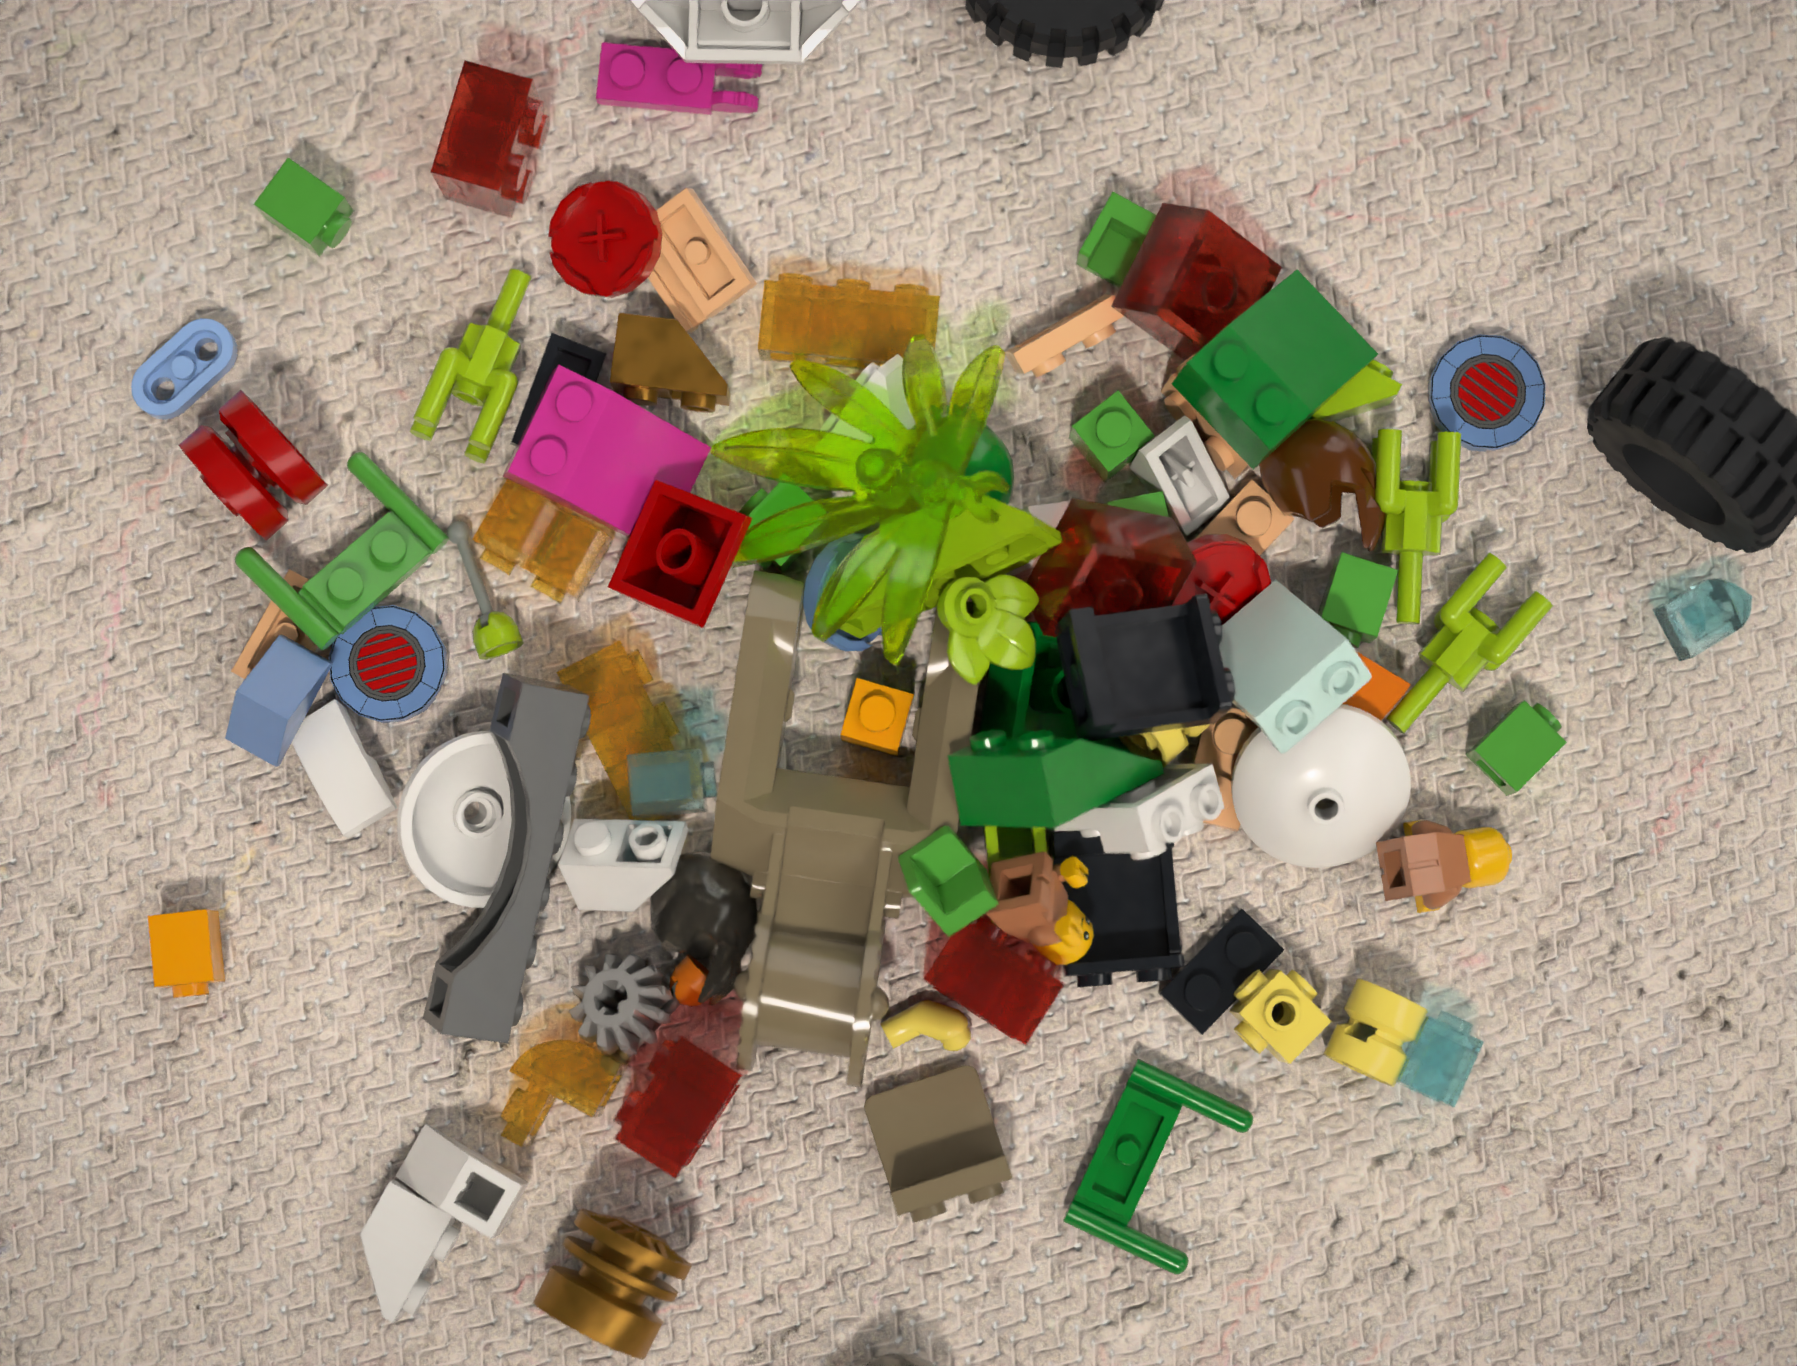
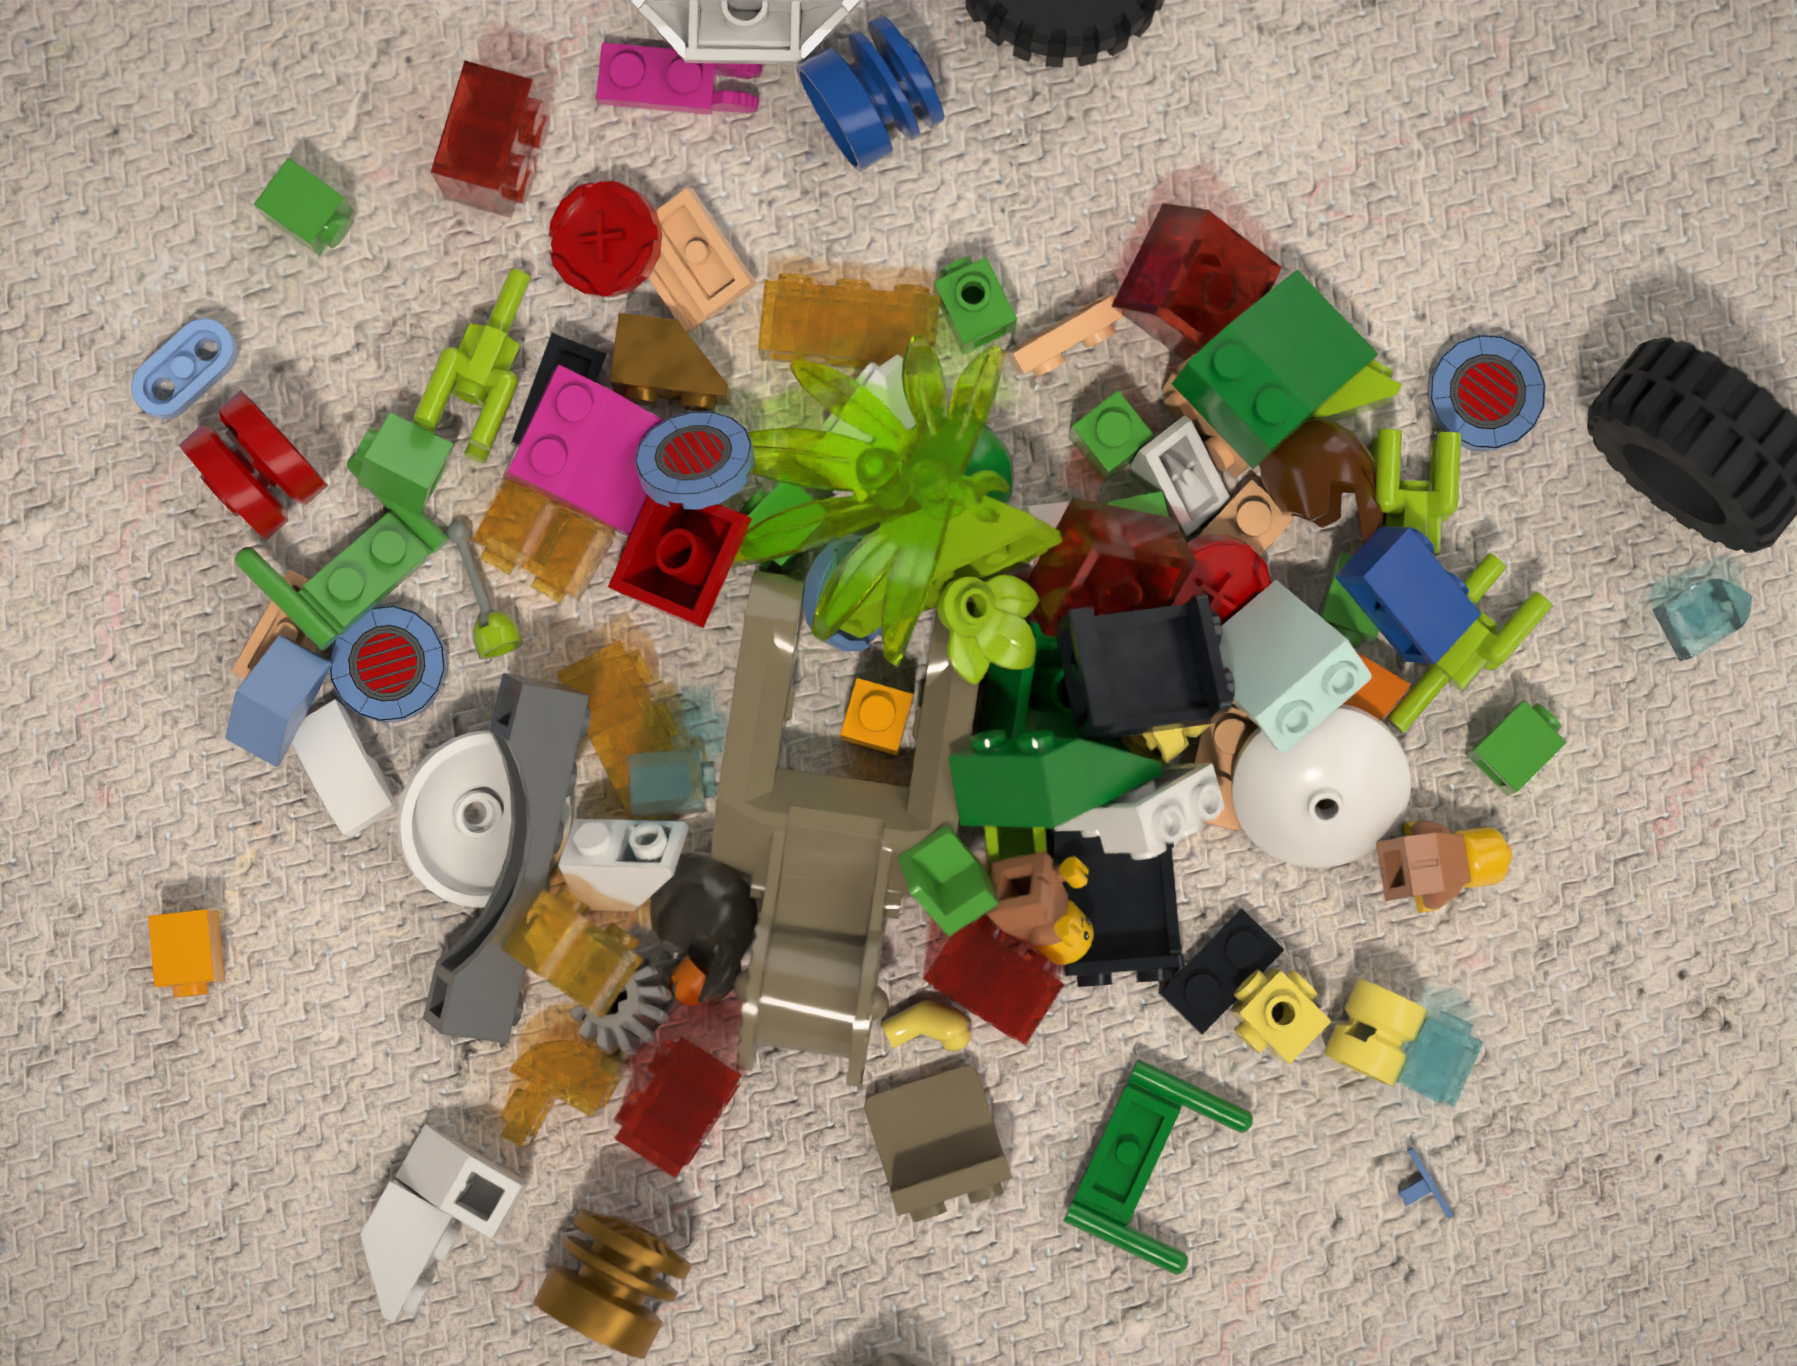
(402, 462): none -> bright green brick
(574, 952): none -> clear yellow brick
(695, 459): none -> tile
(871, 92): none -> blue wheel
(974, 303): none -> bright green brick
(1115, 239): bright green panel -> none
(1408, 594): none -> blue brick
(1422, 1187): none -> medium blue piece

